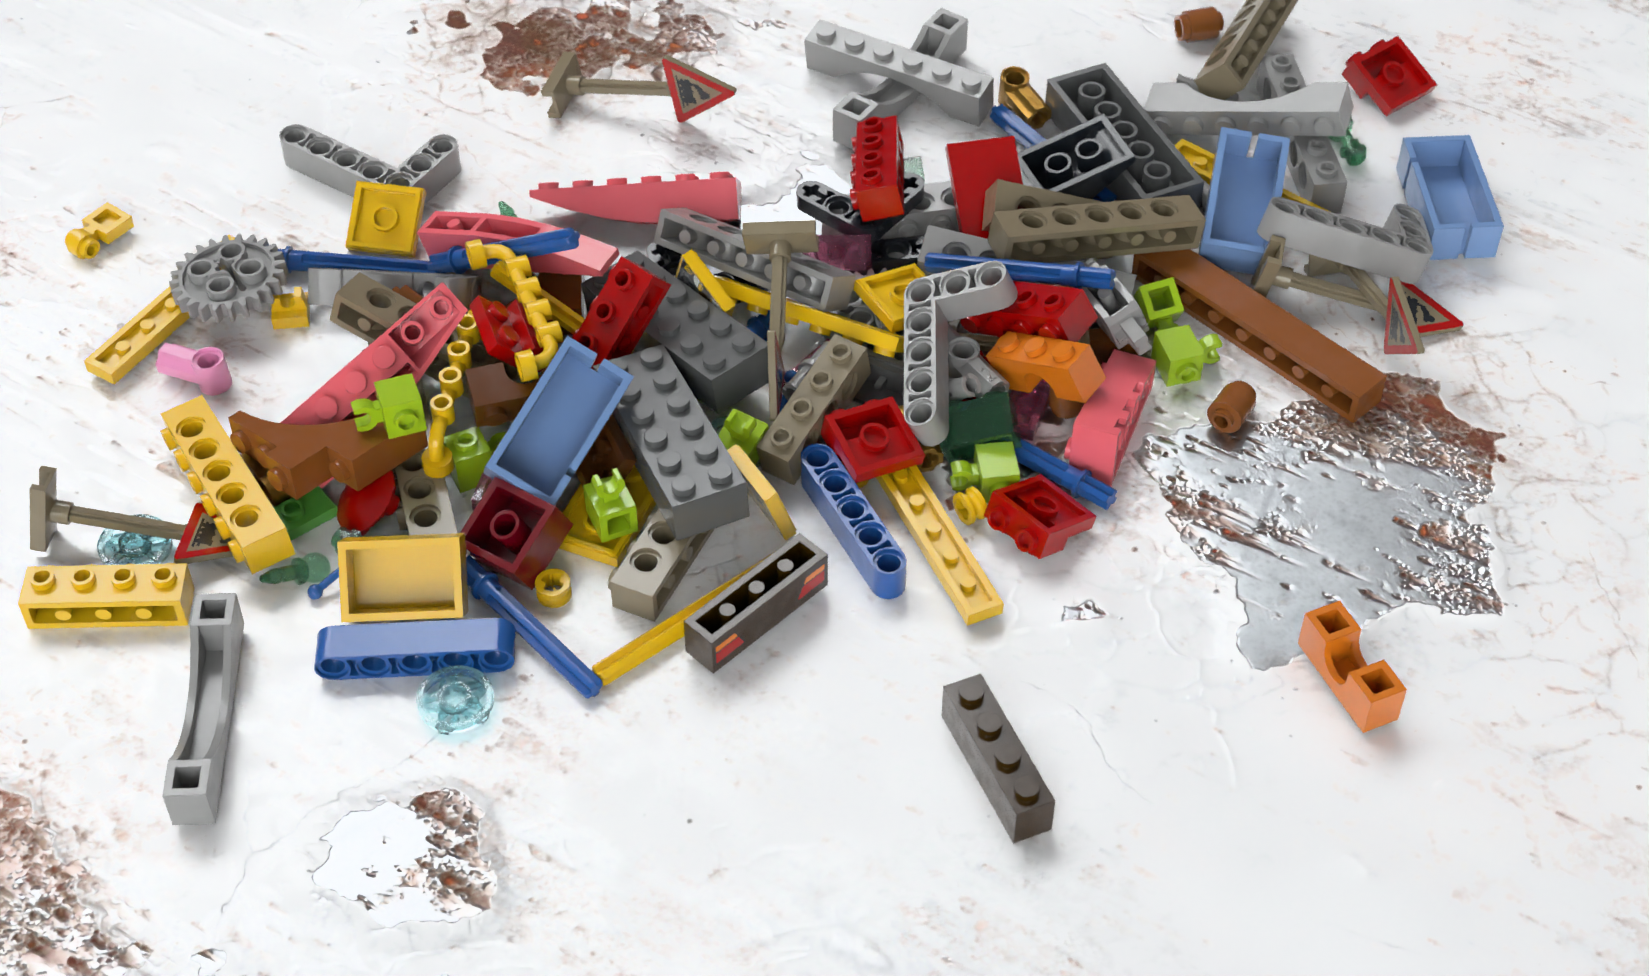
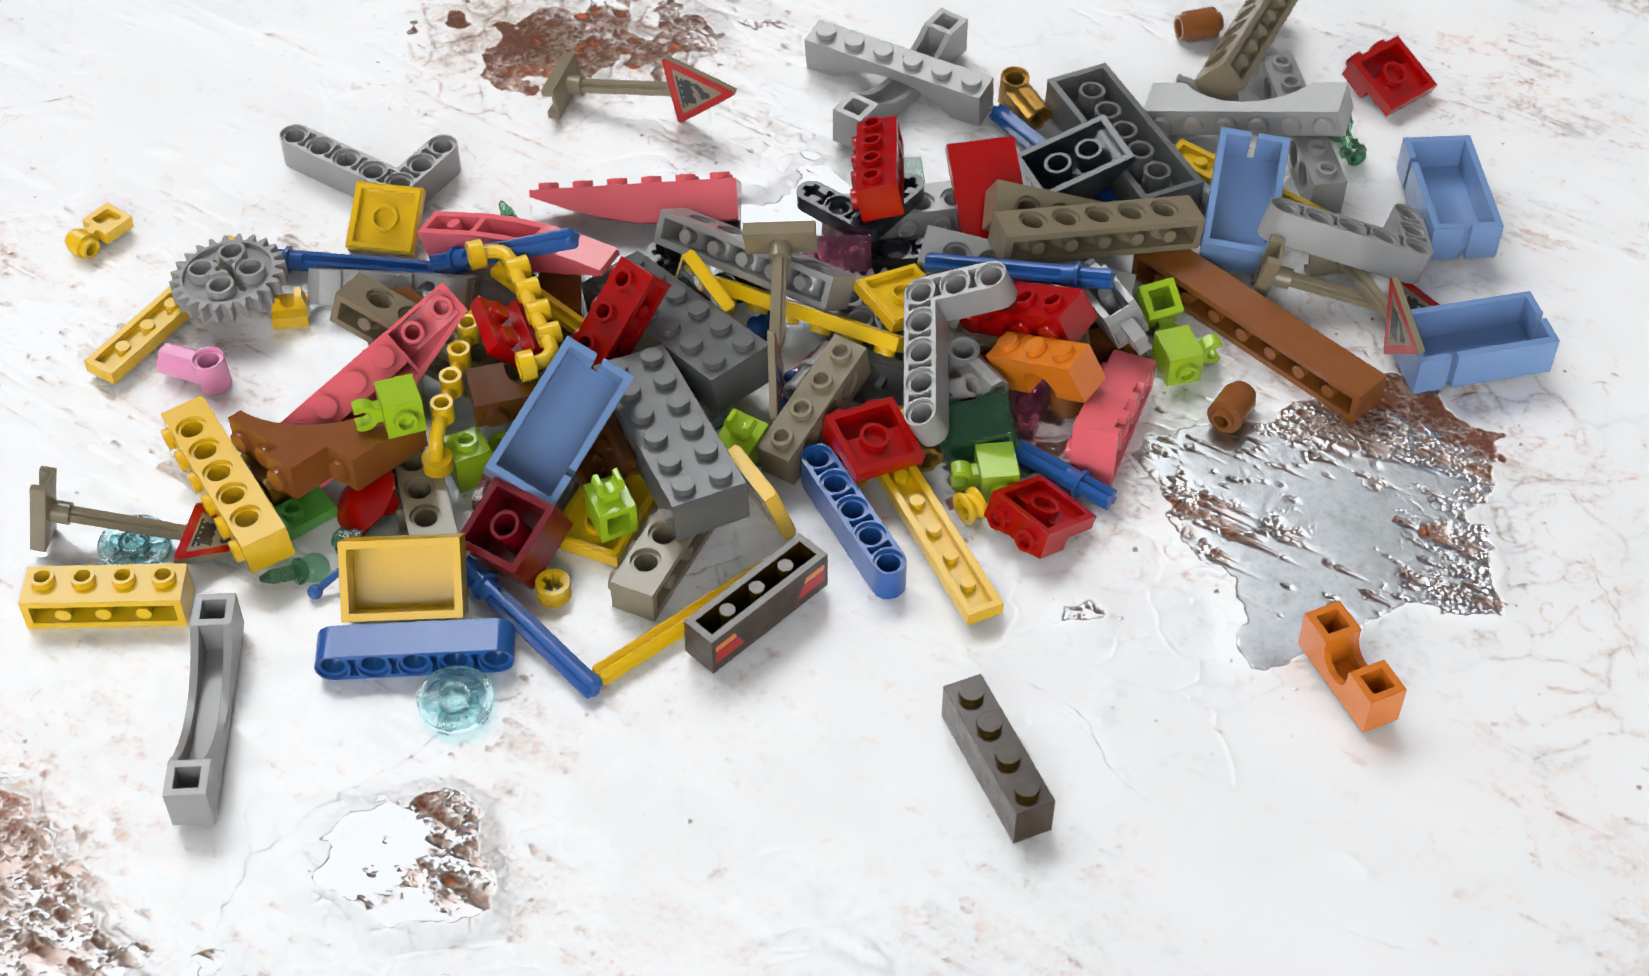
(1479, 342): none -> medium blue piece

